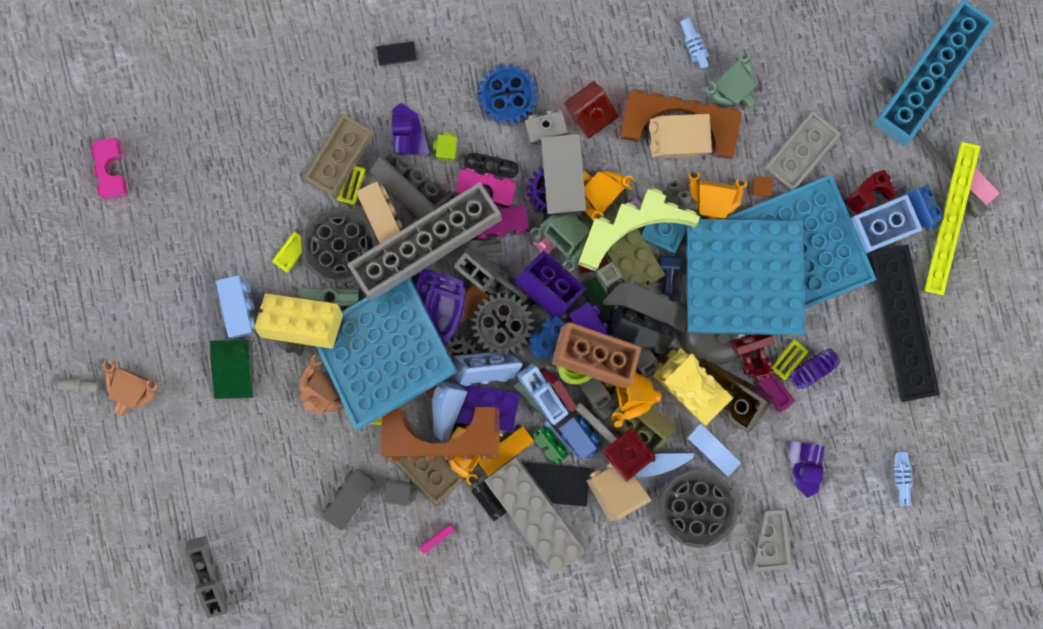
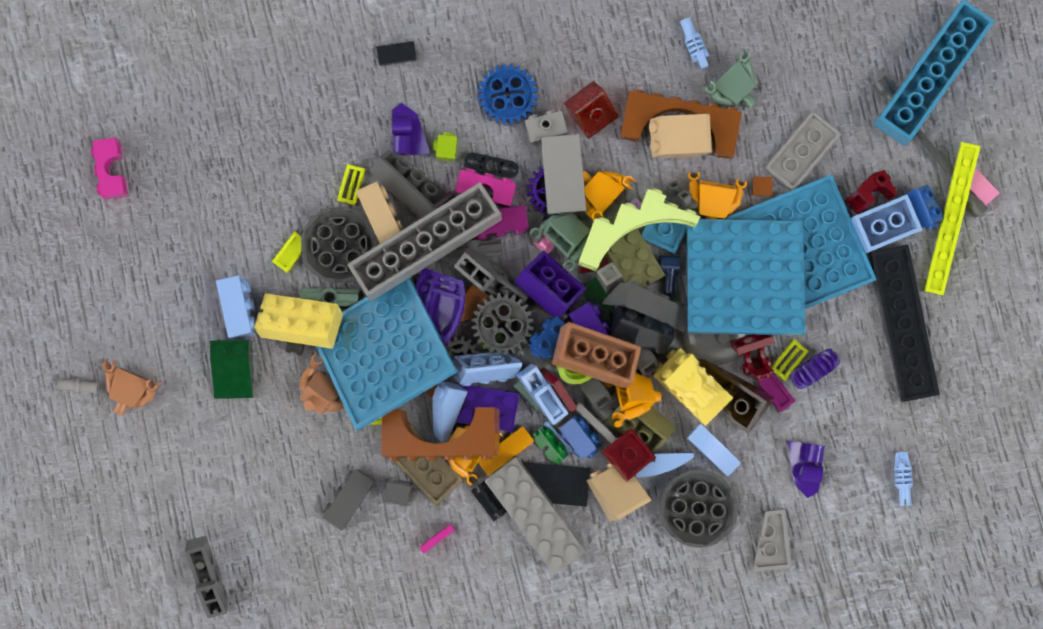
(339, 155): dark tan tile -> none

